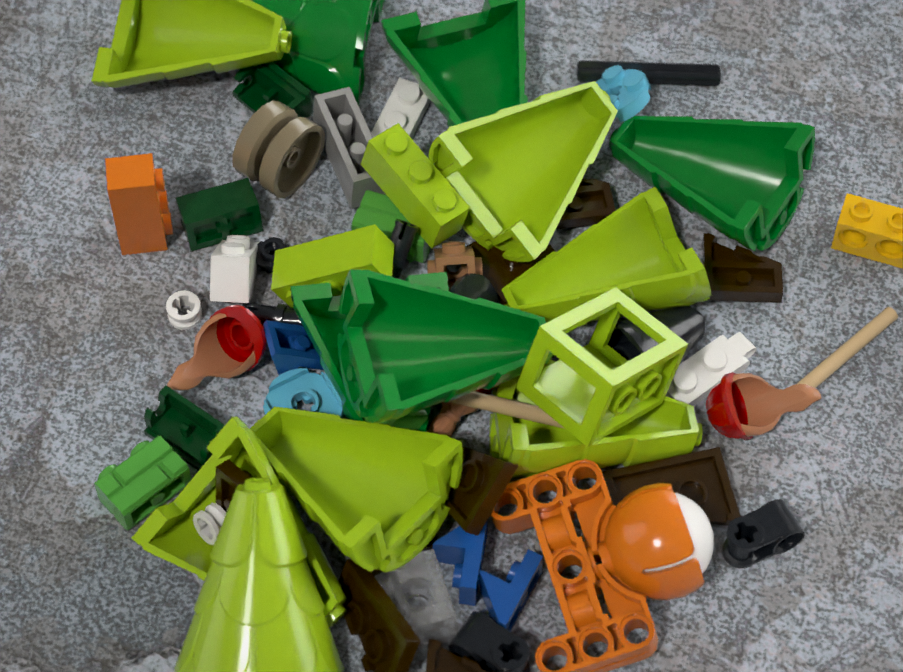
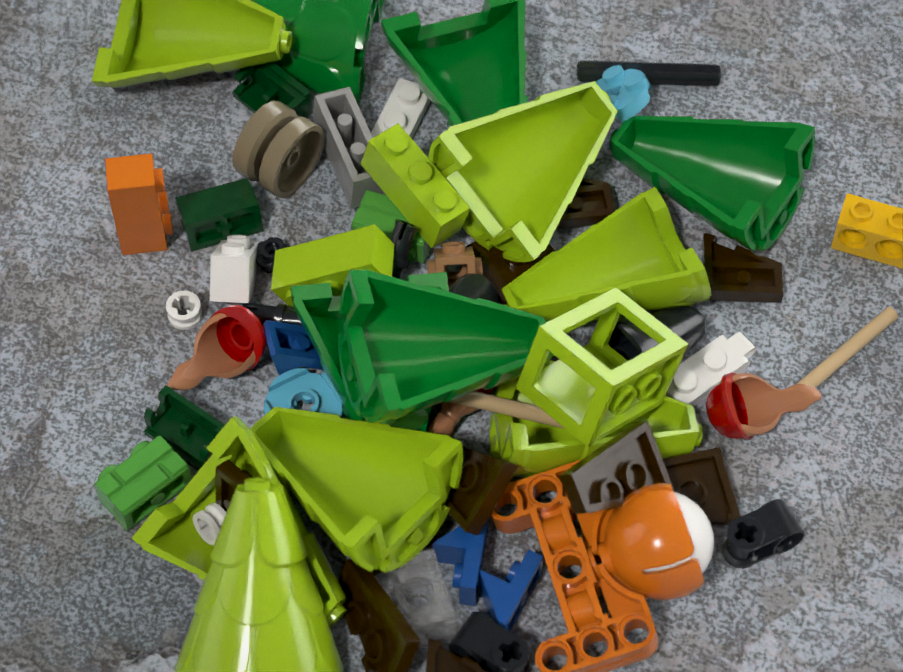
(615, 470): none -> dark brown wing

